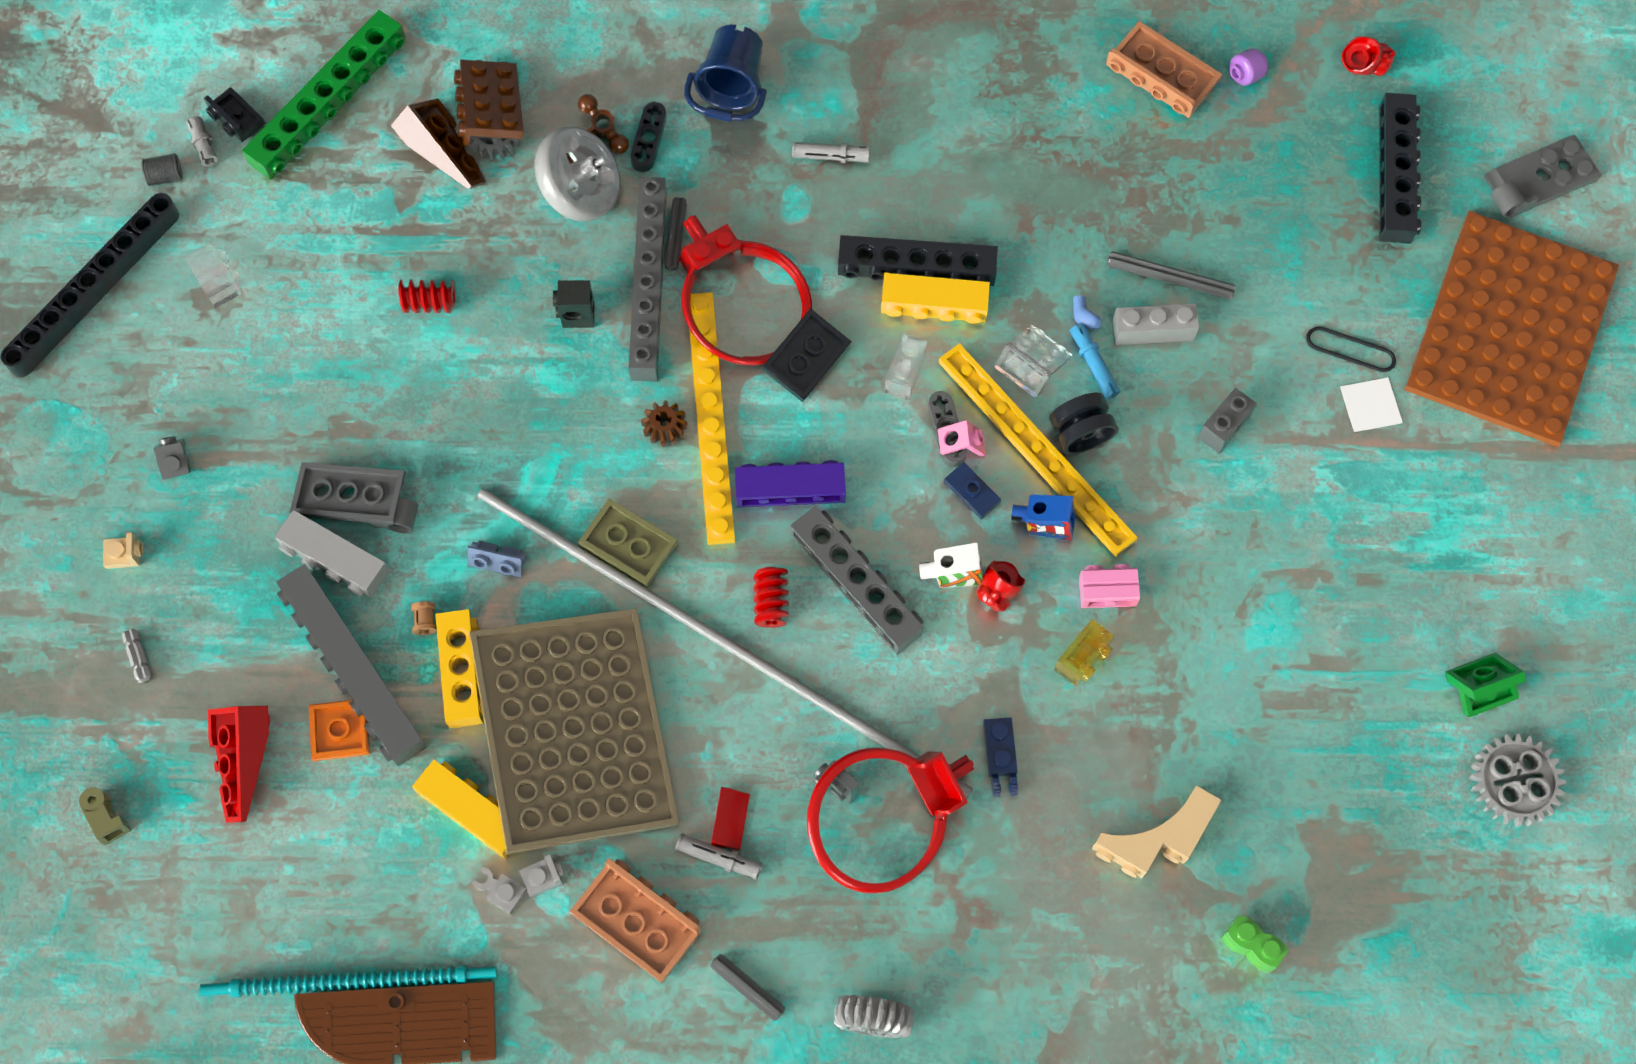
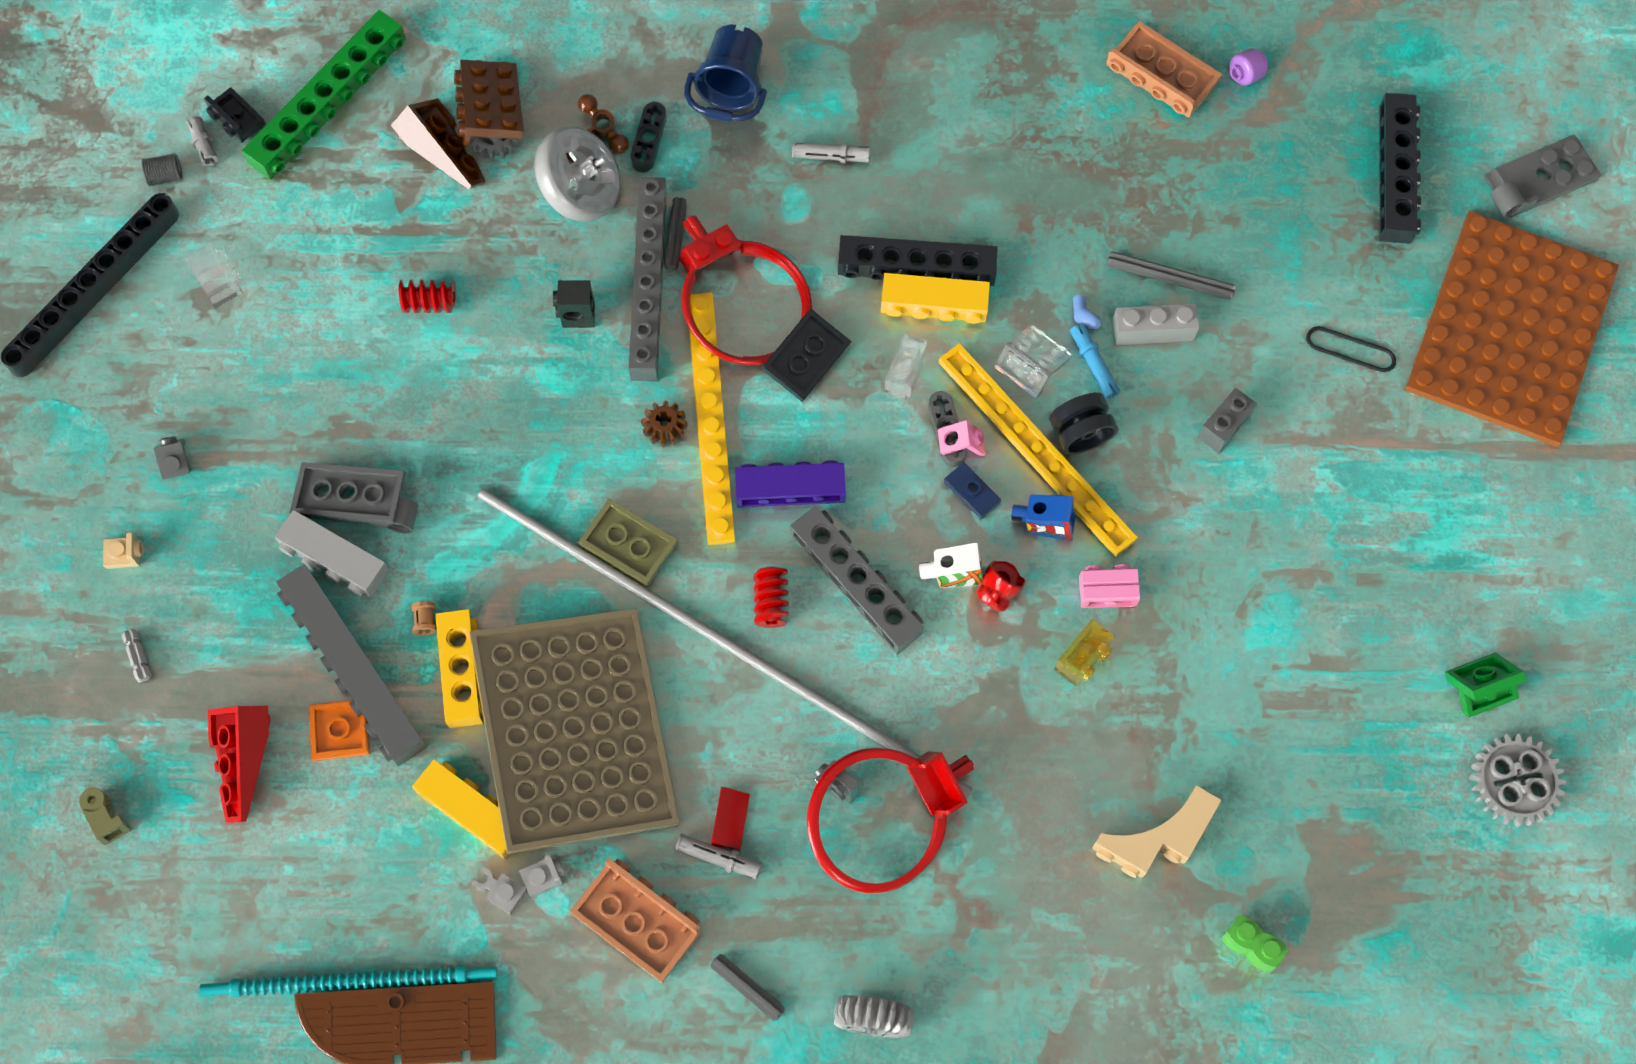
(485, 556): sand blue hinge -> none
(1000, 753): dark blue hinge -> none
(1367, 56): red hair -> none
(1371, 404): white sticker -> none

